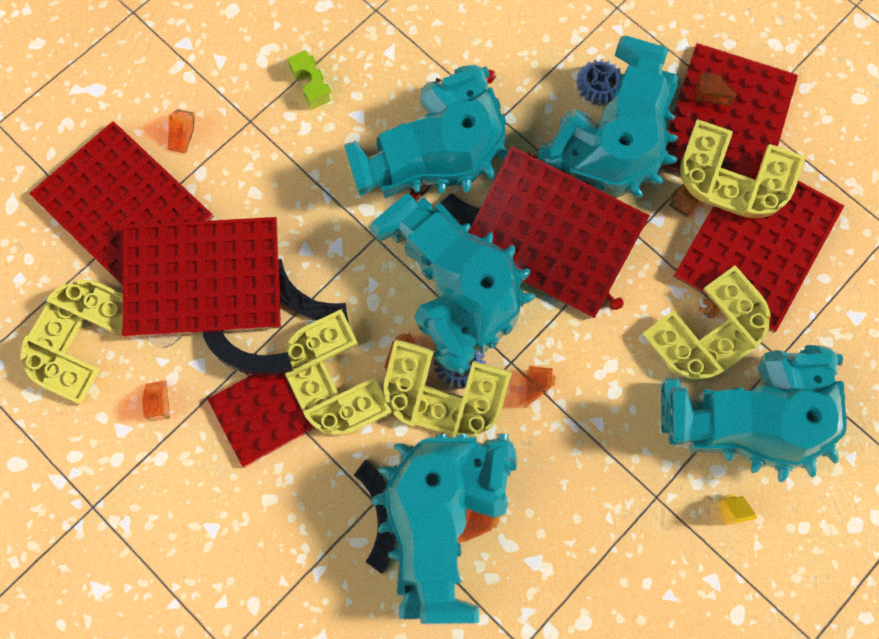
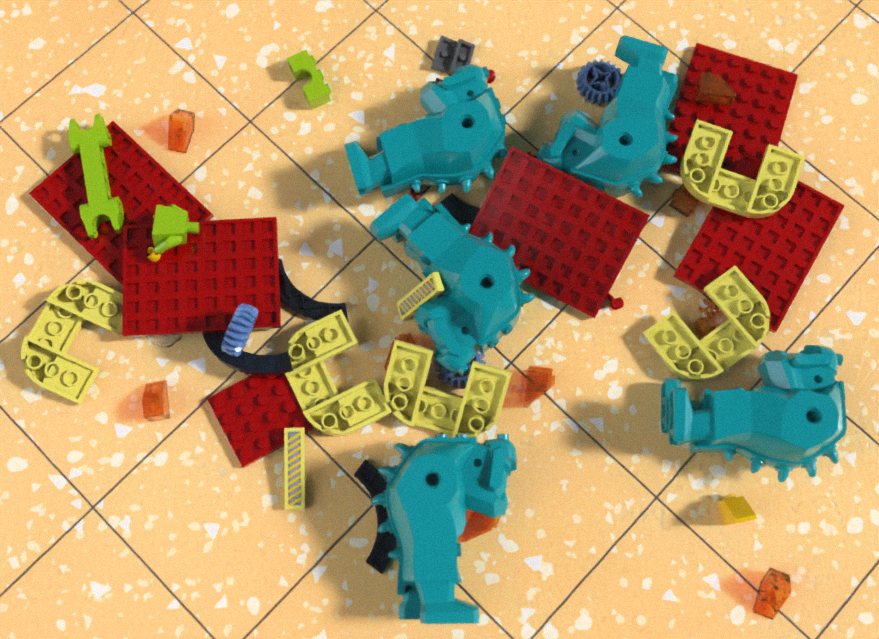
(100, 204): none -> lime piece
(170, 229): none -> lime torso
(239, 329): none -> medium blue gear
(294, 468): none -> tile
(421, 294): none -> tile
(451, 55): none -> dark grey slope
(703, 327): none -> clear orange plate
(772, 593): none -> clear orange slope

